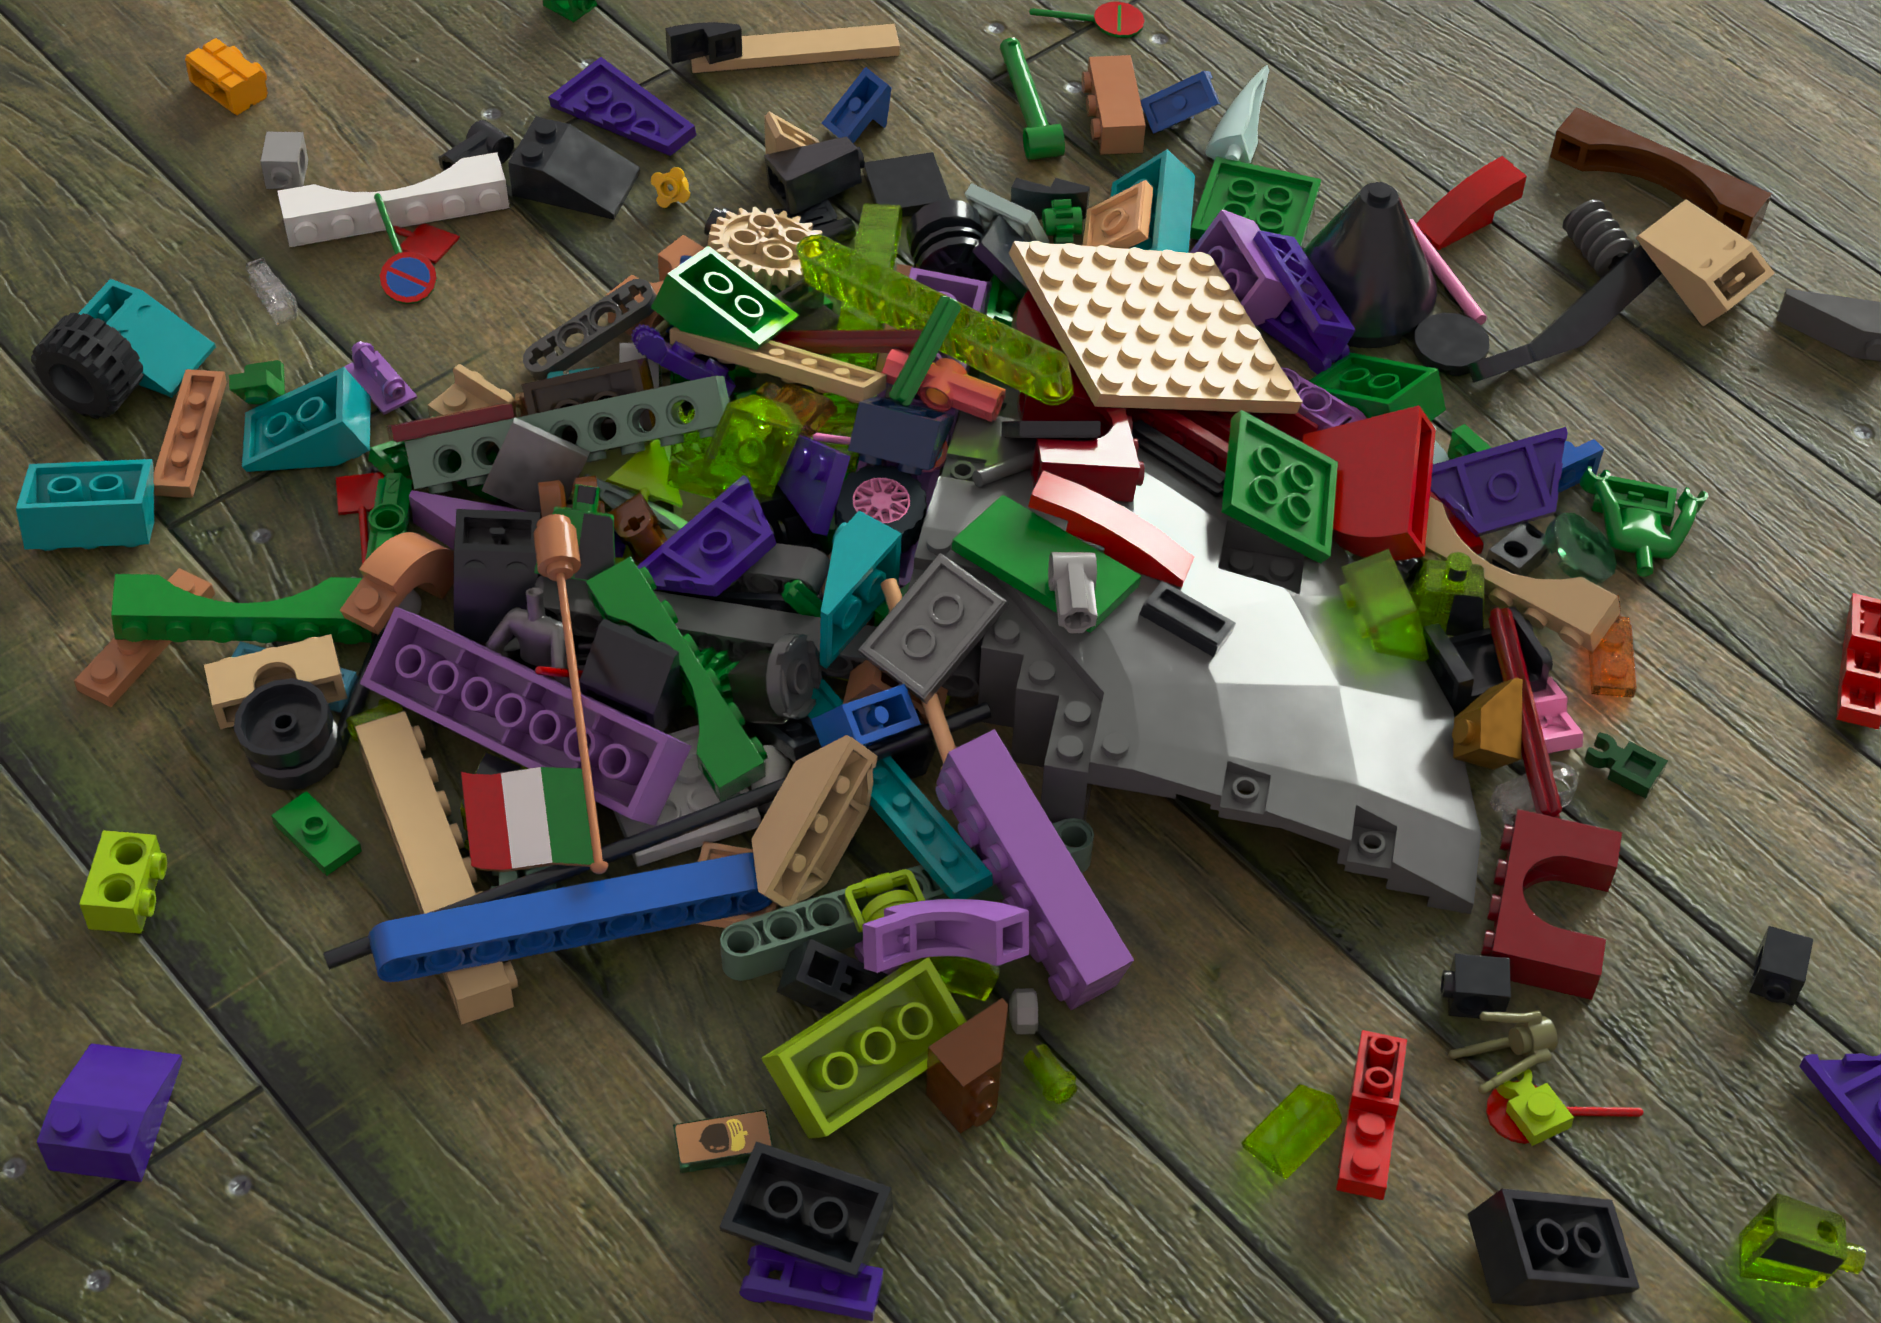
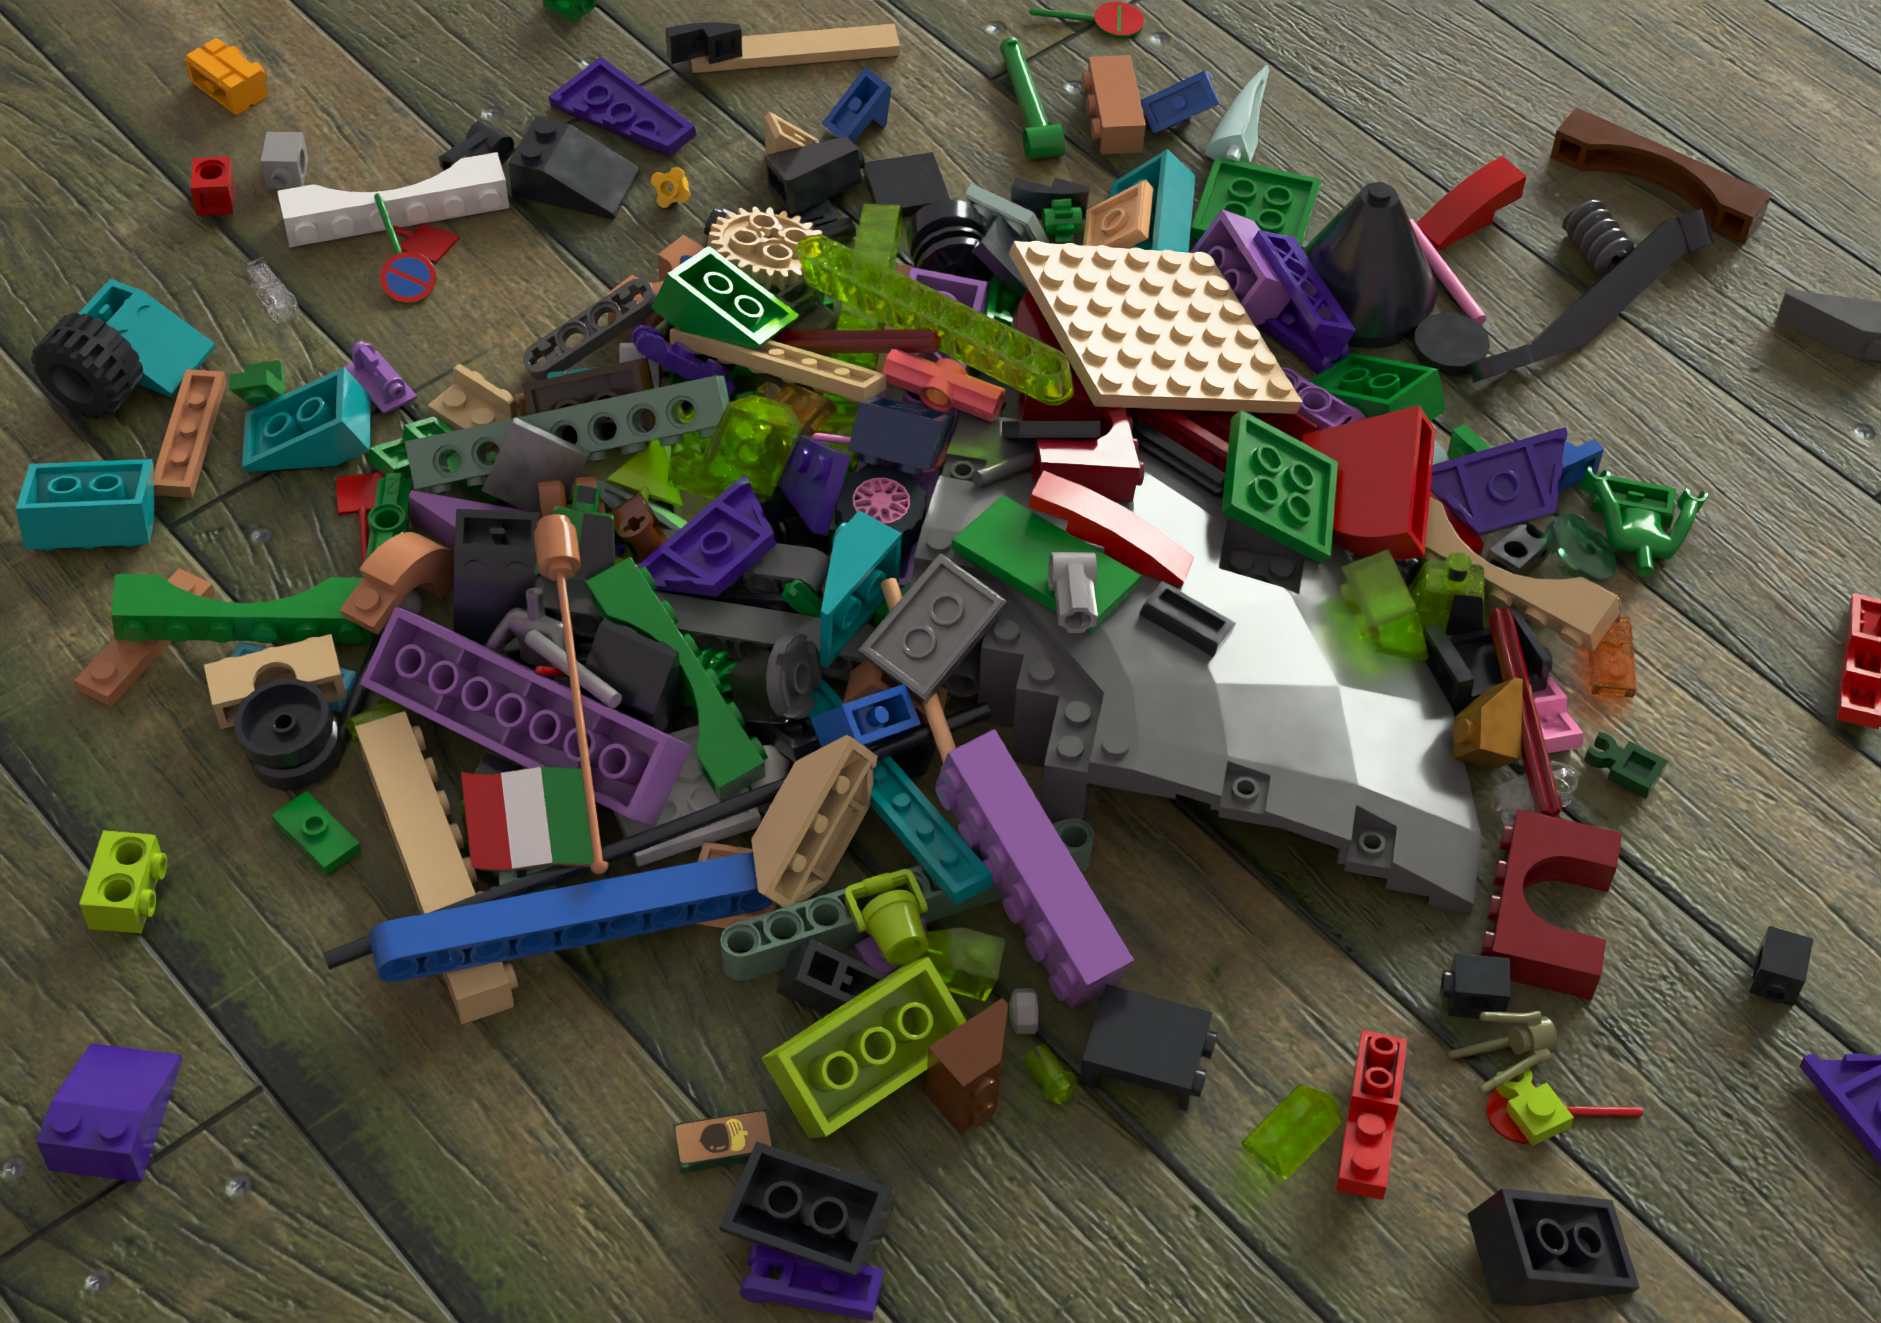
(213, 185): none -> red brick
(449, 422): dark red tile -> none
(587, 679): none -> light grey bar
(924, 351): green axle -> none
(946, 928): medium lavender arch -> none
(1149, 1044): none -> black panel
(1704, 260): tan slope -> none
(1796, 1244): clear neon green torso -> none

